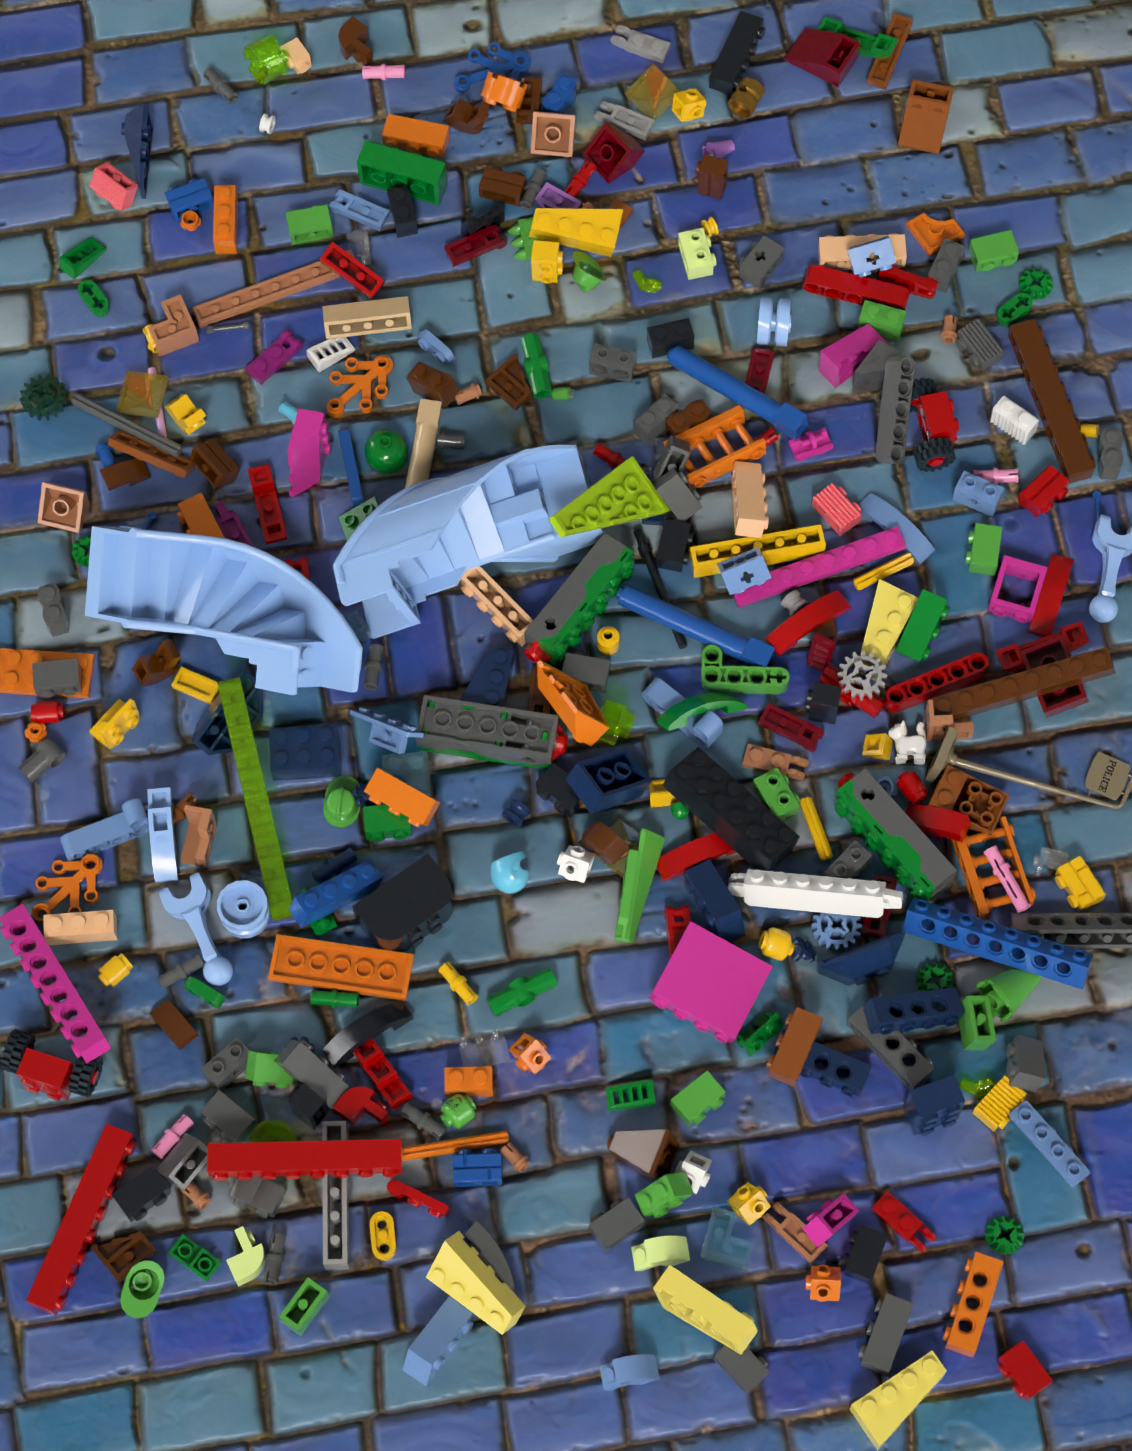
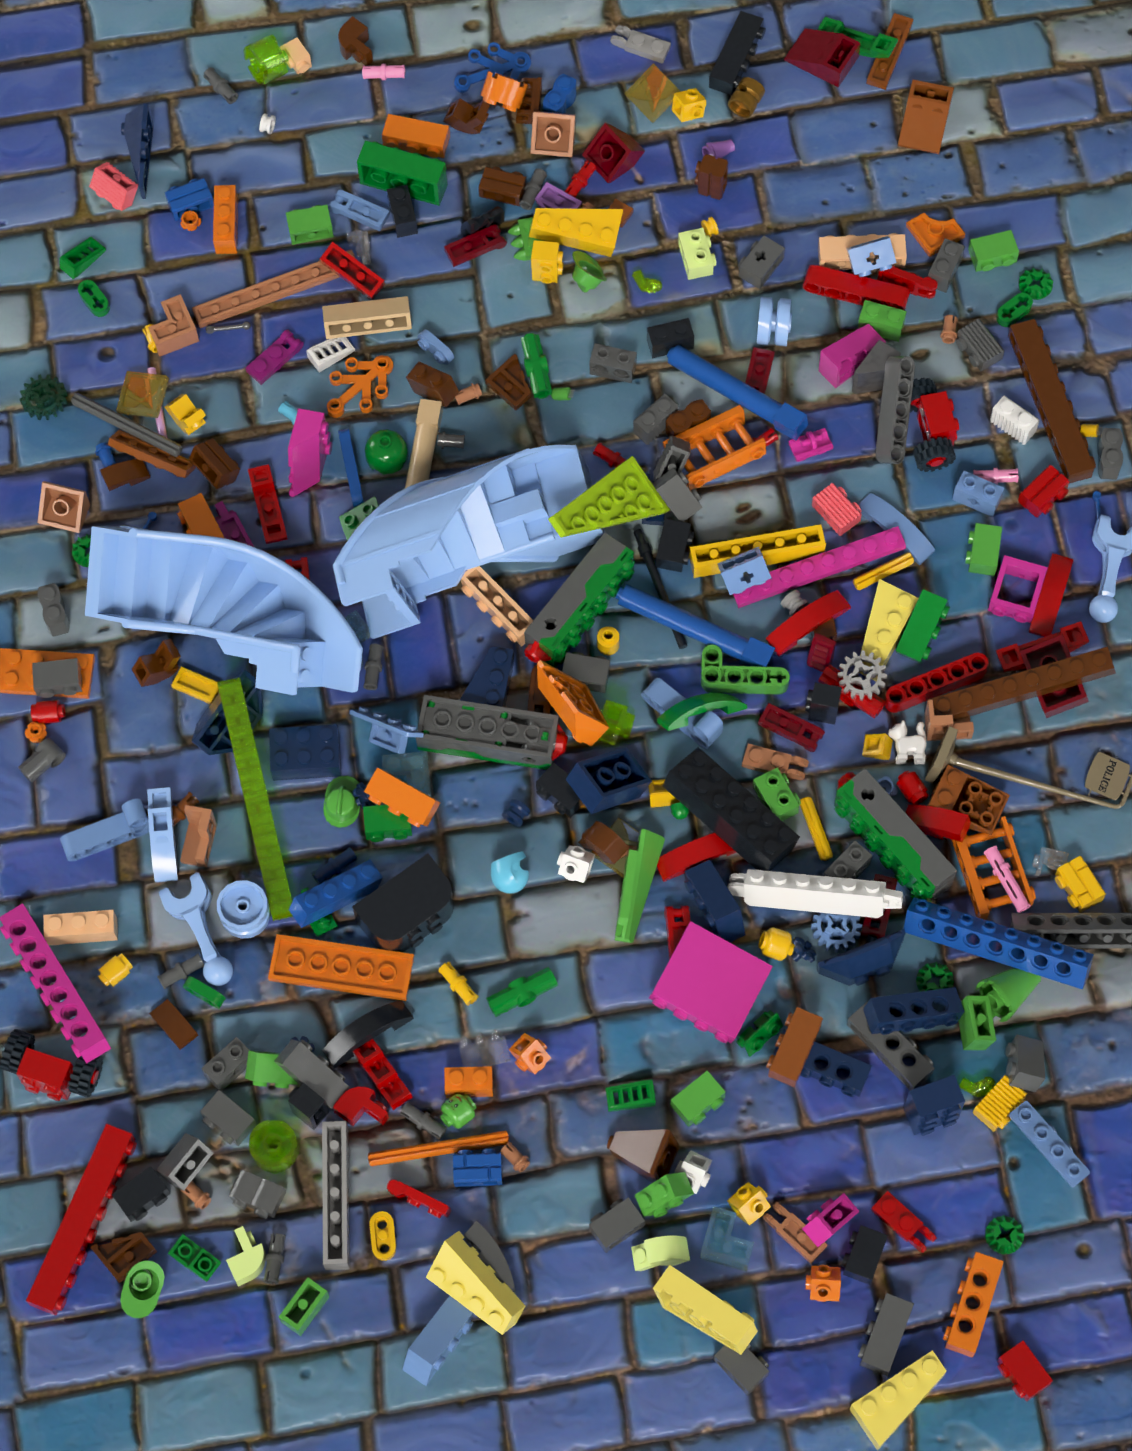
(69, 885): orange plant -> none
(116, 723): yellow bracket -> none
(172, 1136): bright pink pin -> none
(305, 1158): red brick -> none
(334, 998): green pin -> none
(625, 120): light grey hinge -> none
(629, 1371): medium blue brick -> none
(749, 499): light nougat brick -> none

